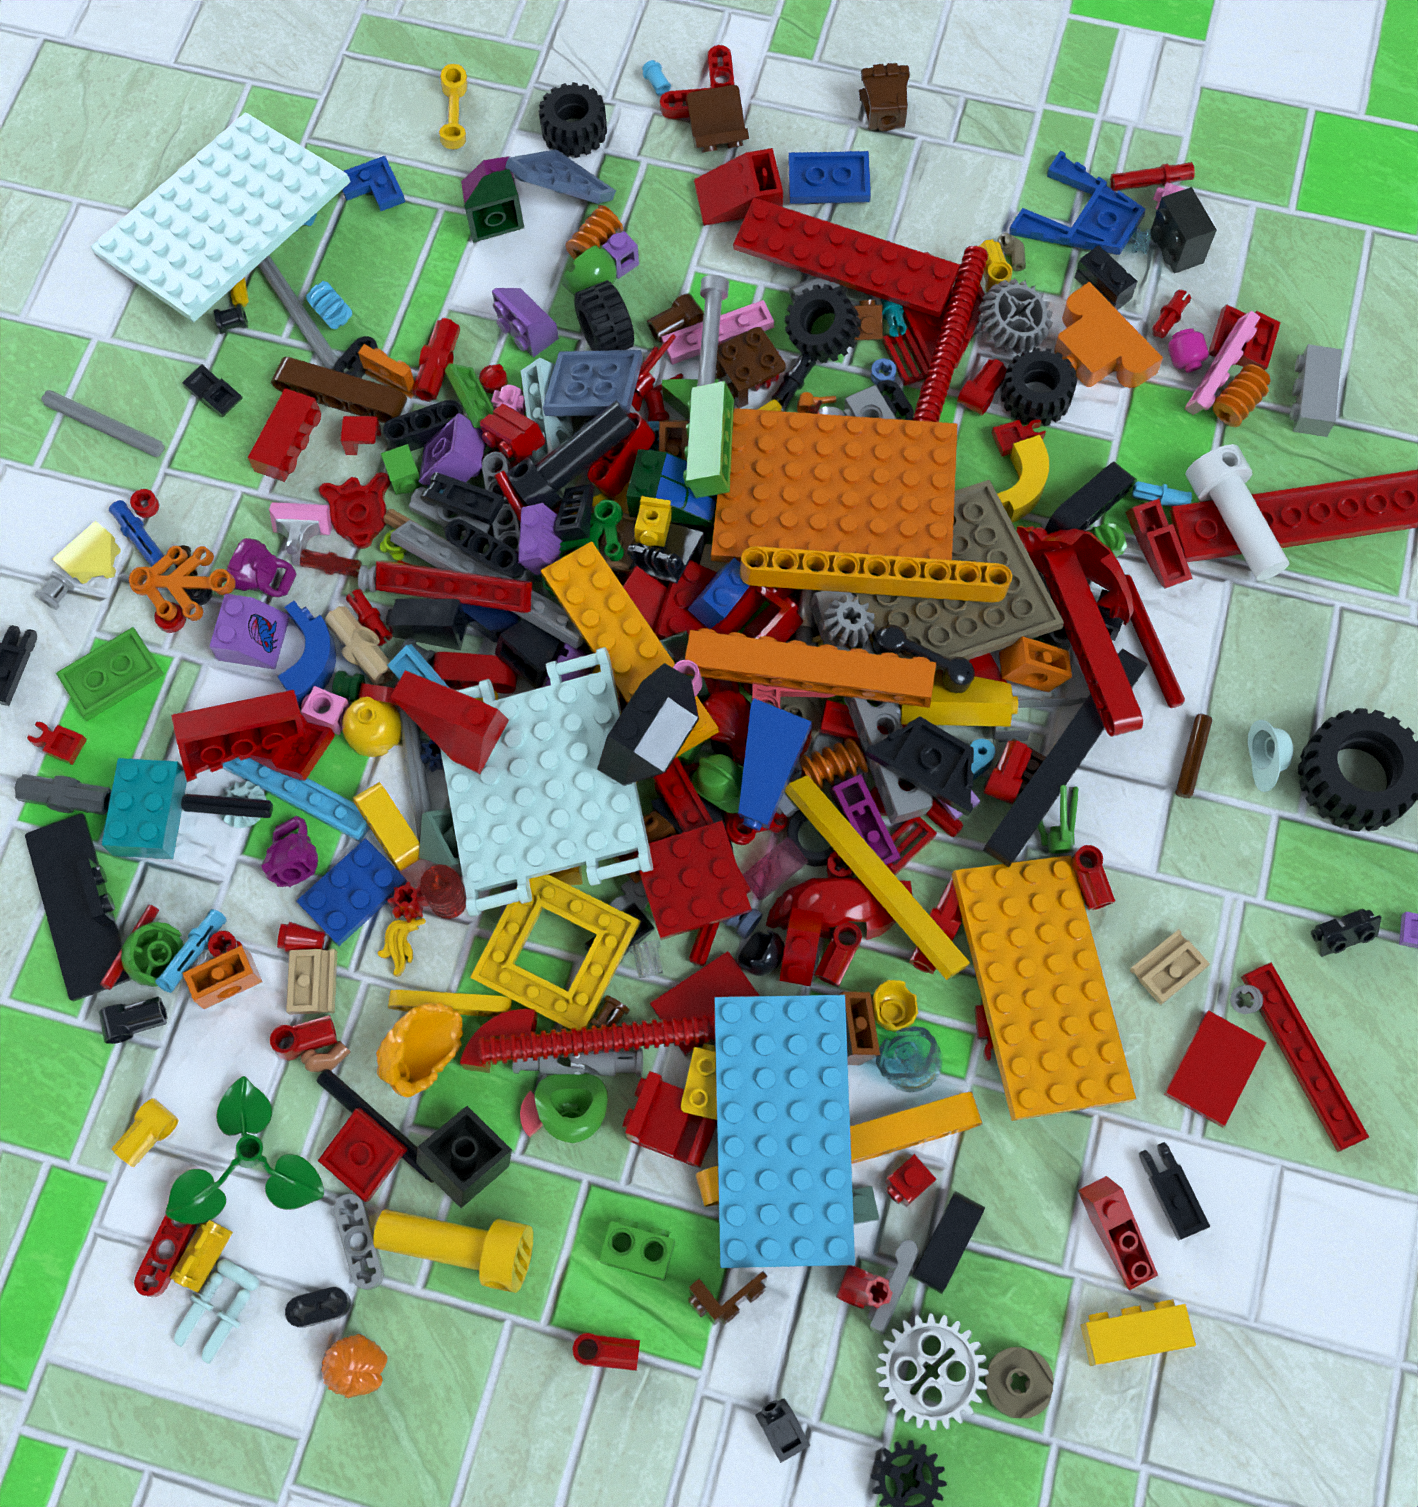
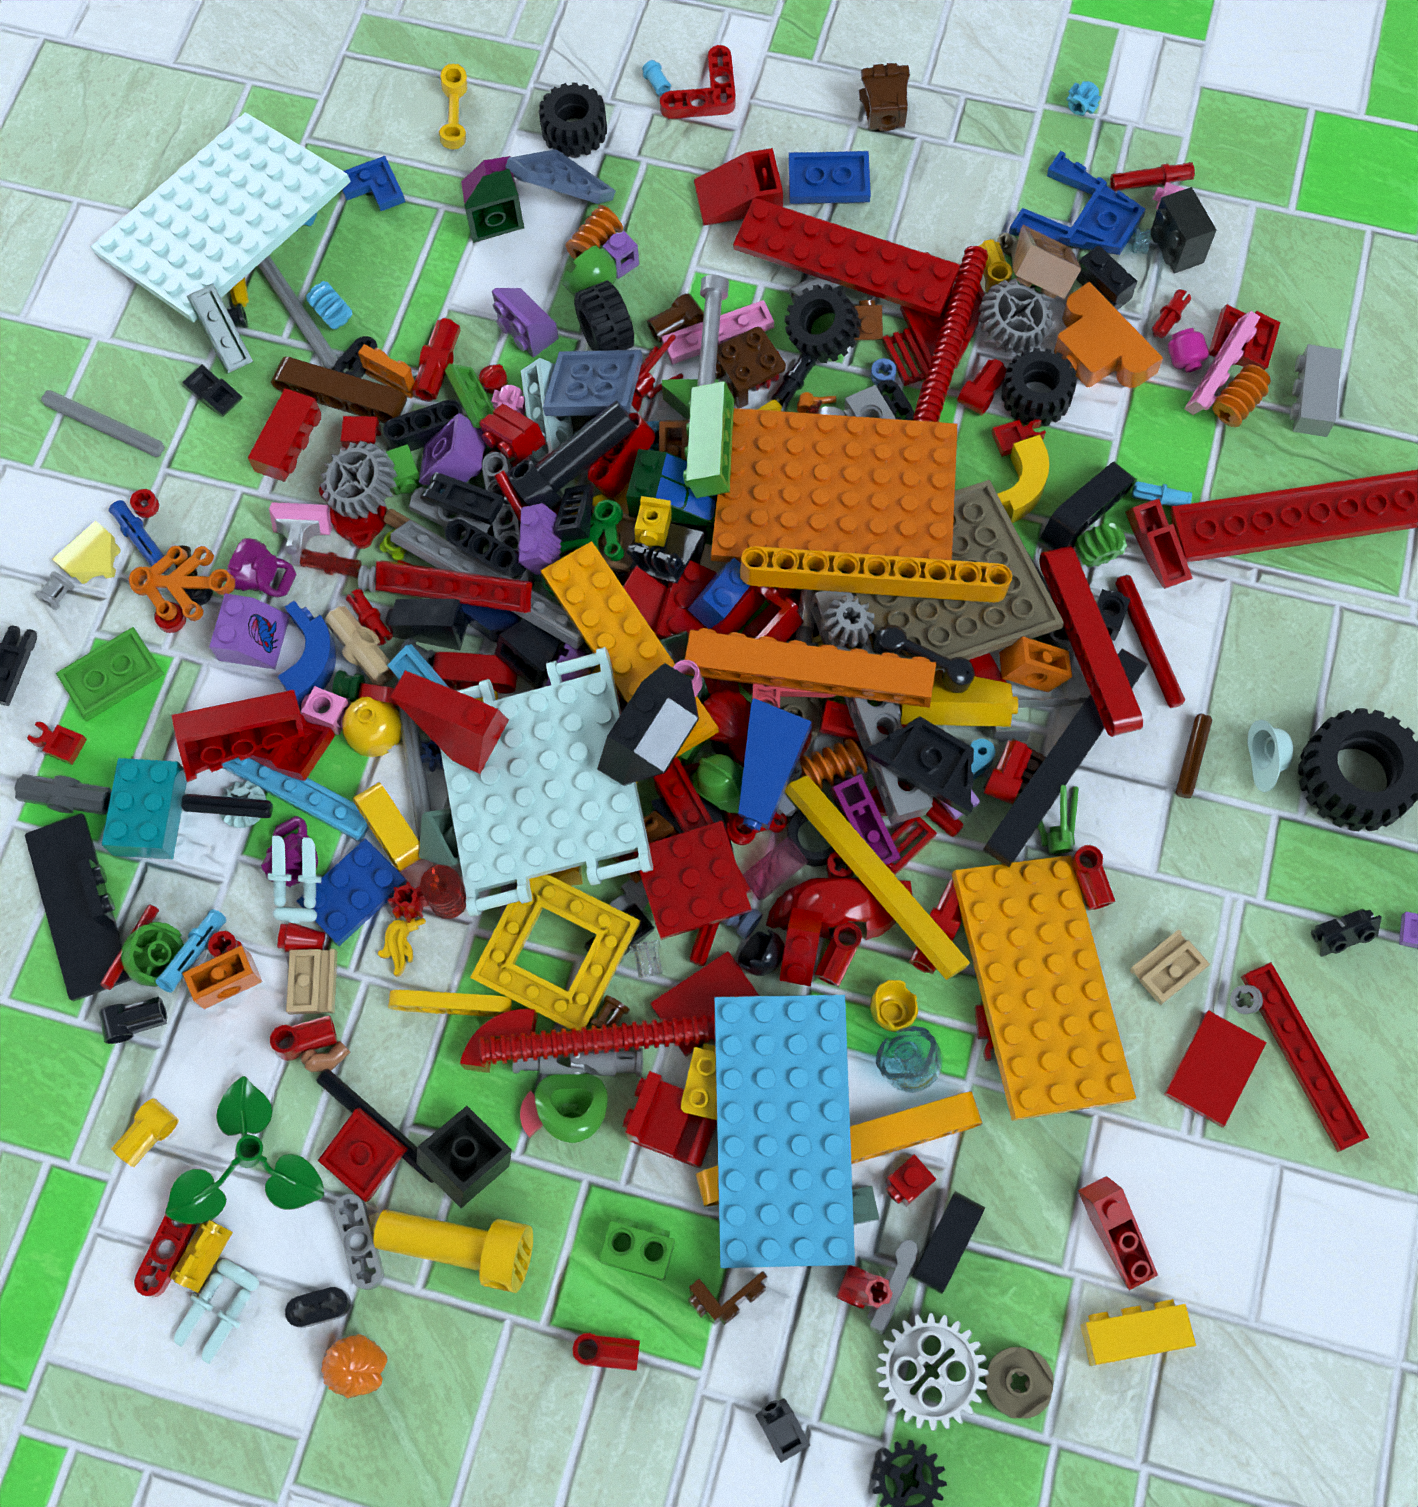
(219, 328): none -> tile
(308, 876): none -> light aqua piece
(374, 472): none -> light grey gear
(419, 1048): light orange hair -> none
(656, 406): red pin -> none
(717, 118): reddish brown bracket -> none
(860, 1028): dark orange brick -> none
(893, 314): teal pin -> none
(1045, 263): none -> medium nougat slope
(1083, 98): none -> medium azure gear
(1095, 559): red animal -> none
(1174, 1194): black hinge -> none
(1222, 478): white piece -> none

